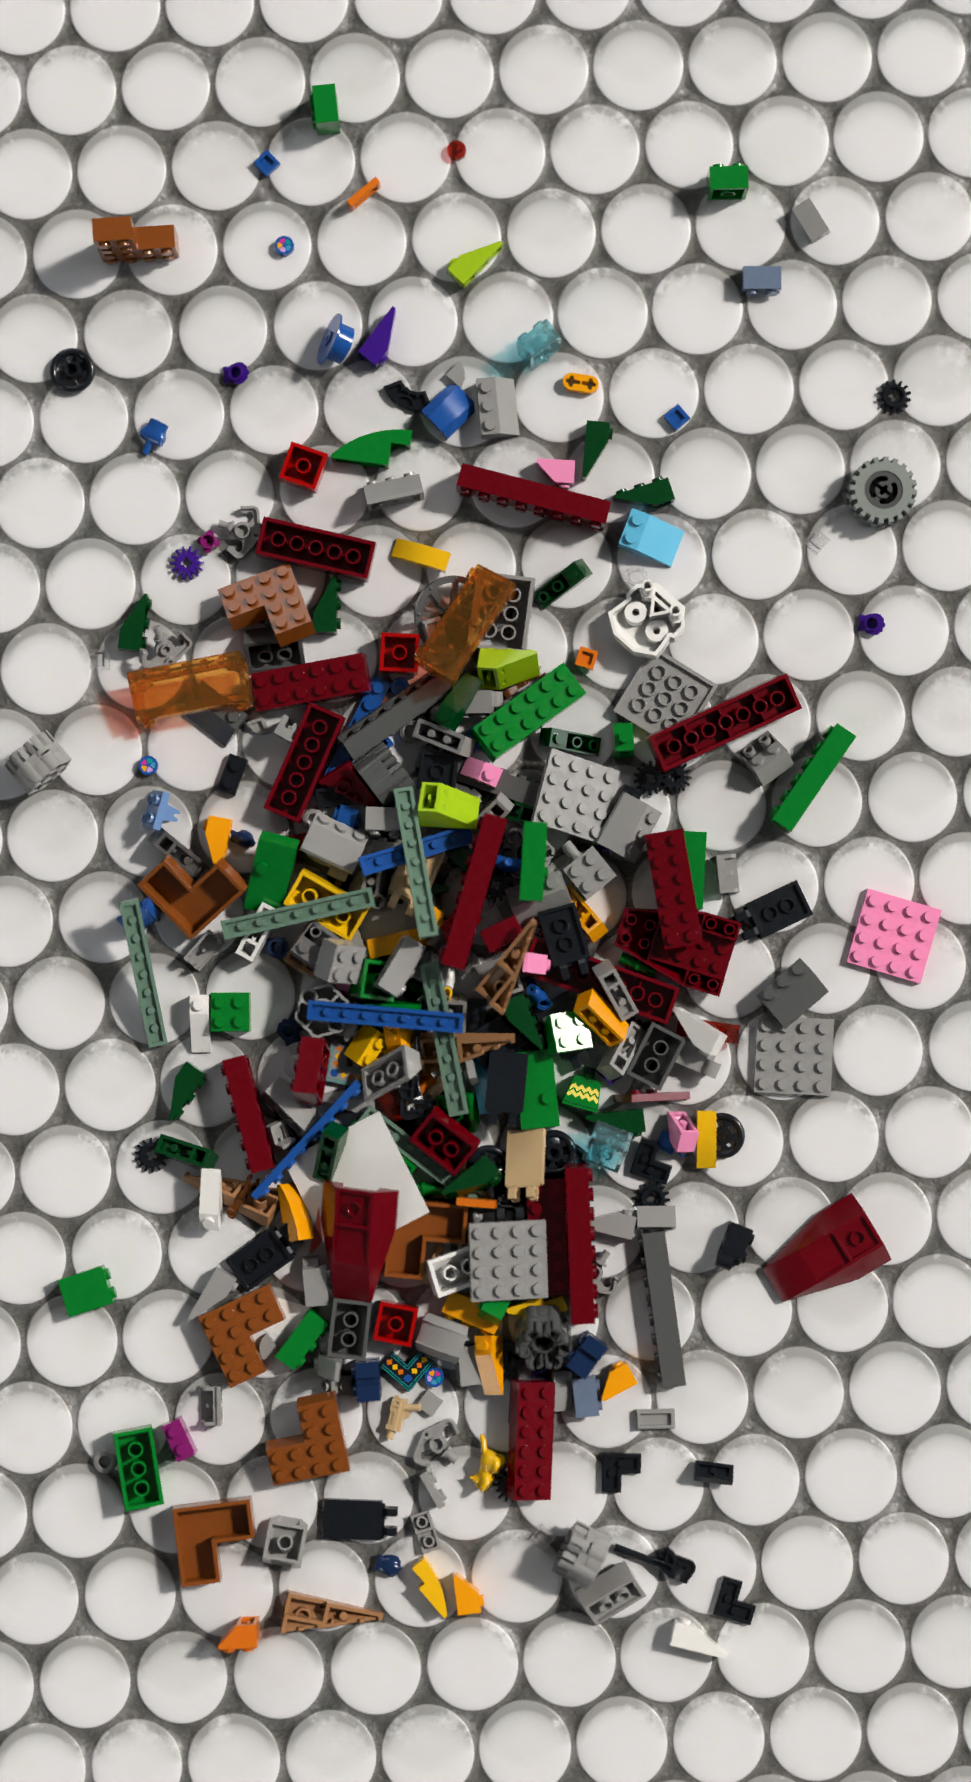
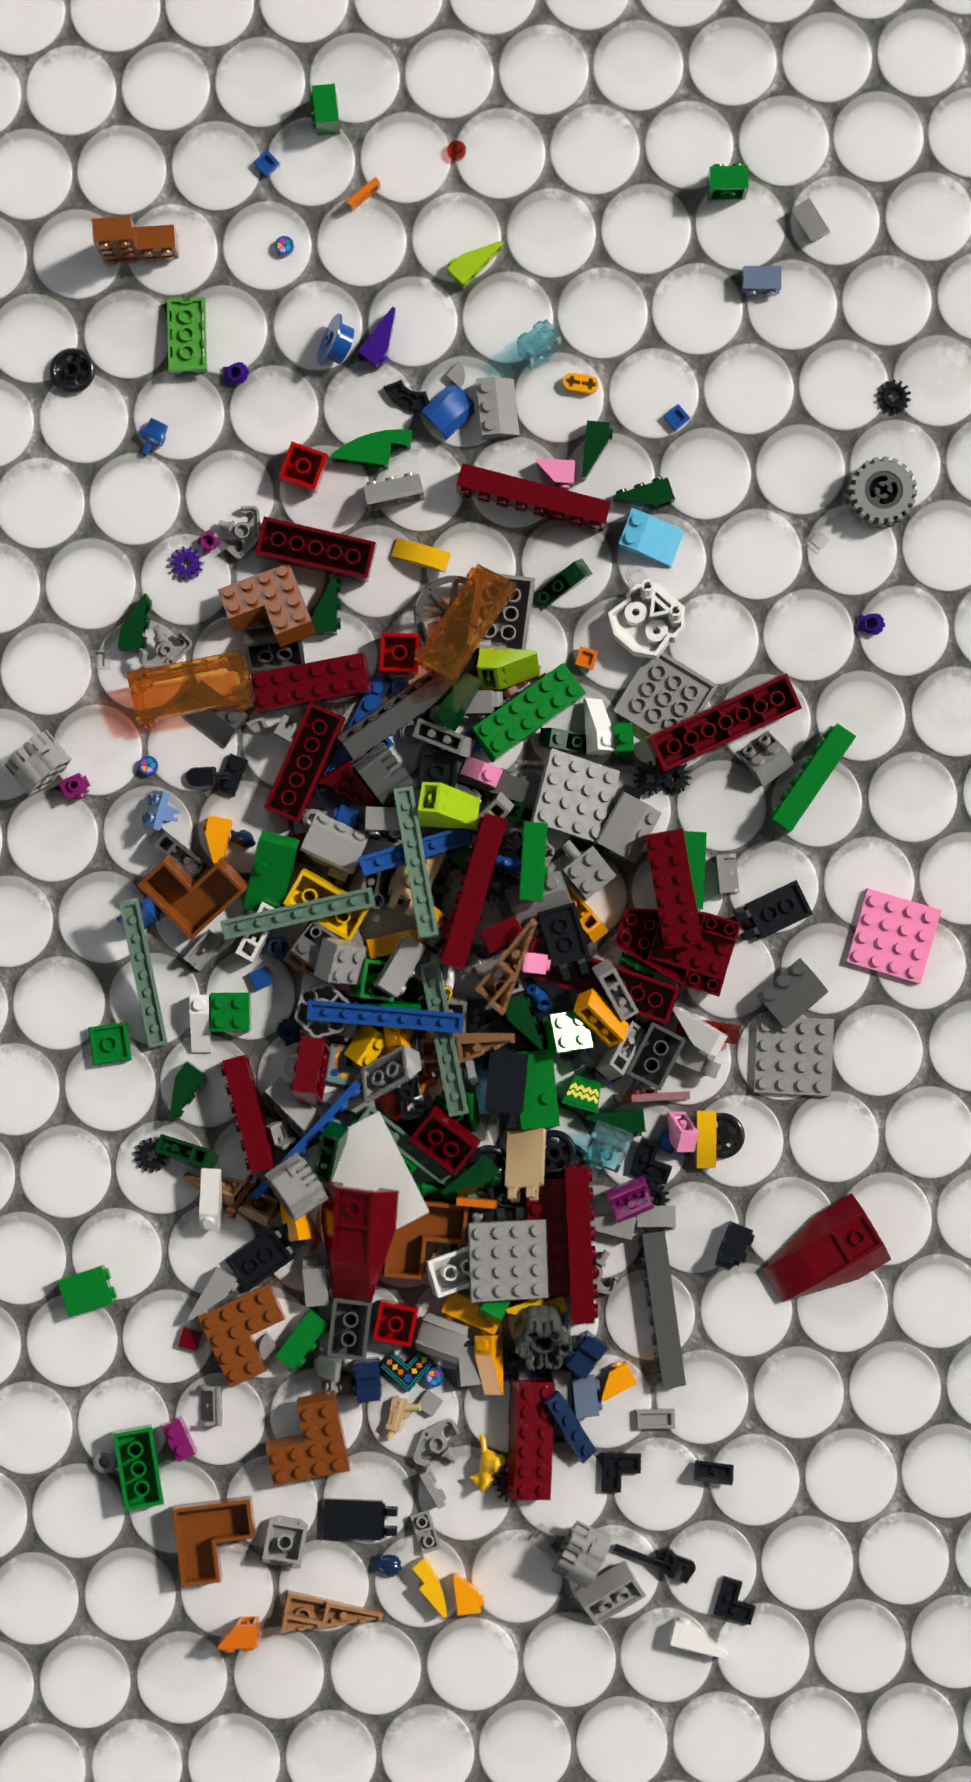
(75, 787): none -> magenta brick
(110, 1043): none -> green plate
(187, 335): none -> bright green piece
(190, 1338): none -> dark red tile
(205, 776): none -> black piece
(261, 978): none -> blue tile
(295, 1186): none -> light grey piece
(569, 1426): none -> dark blue plate
(597, 728): none -> white slope
(630, 1198): none -> magenta brick

